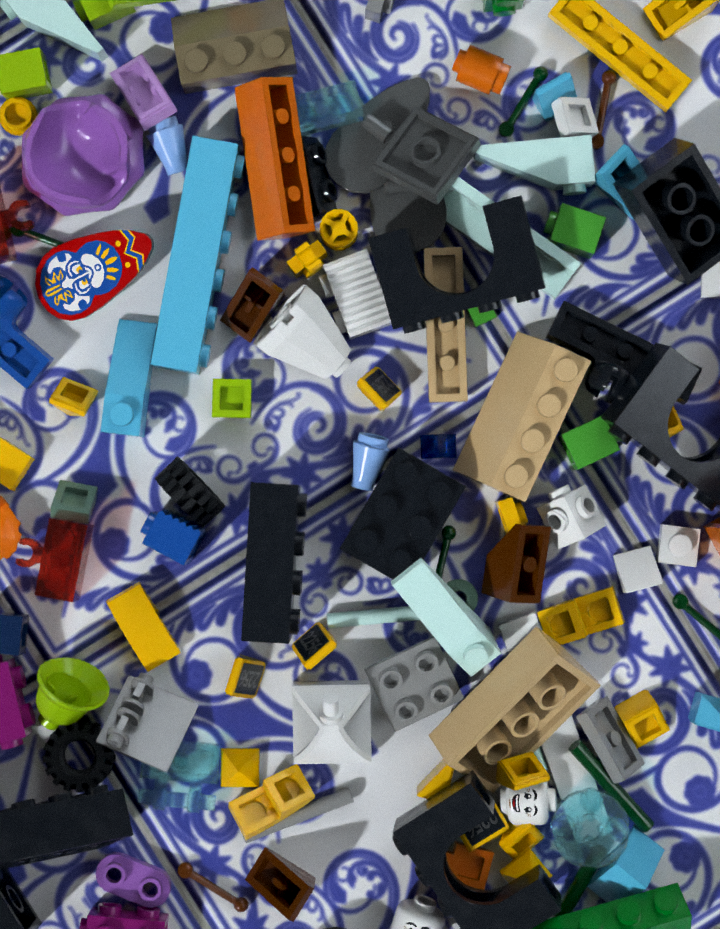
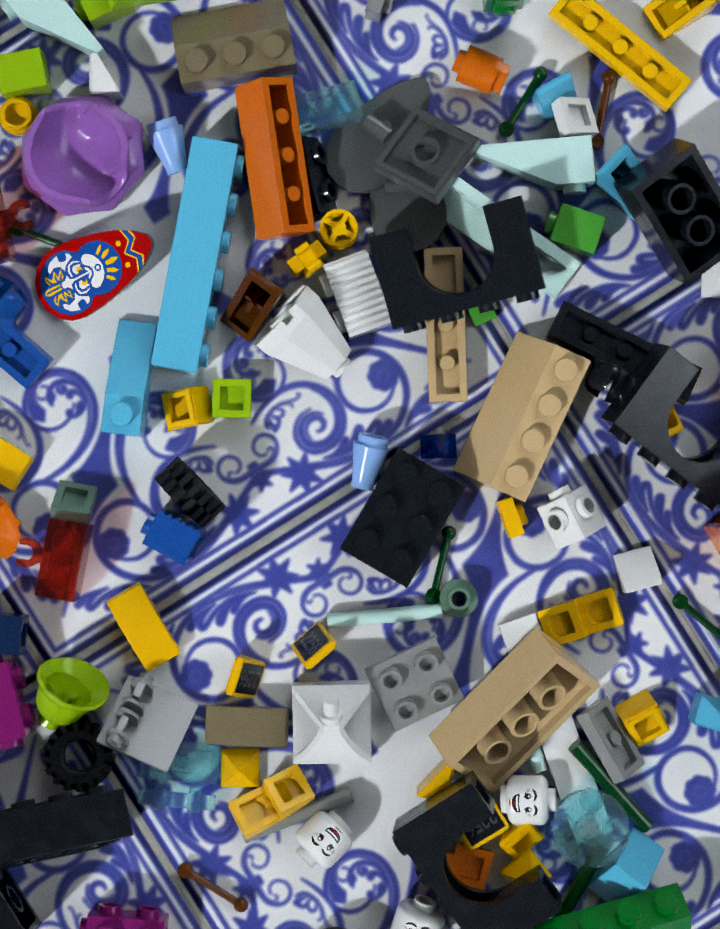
(73, 397): yellow slope -> none
(100, 80): none -> white slope
(134, 876): medium lavender plate -> none
(143, 92): lavender plate -> none
(187, 407): none -> yellow slope
(246, 726): none -> dark tan slope
(271, 563): black brick -> none
(281, 883): reddish brown slope -> none
(323, 839): none -> white head
(378, 388): slope -> none
(447, 617): light aqua slope -> none
(517, 565): reddish brown slope -> none
(521, 771): yellow slope -> none
(588, 443): bright green brick -> none
(678, 545): white plate -> none

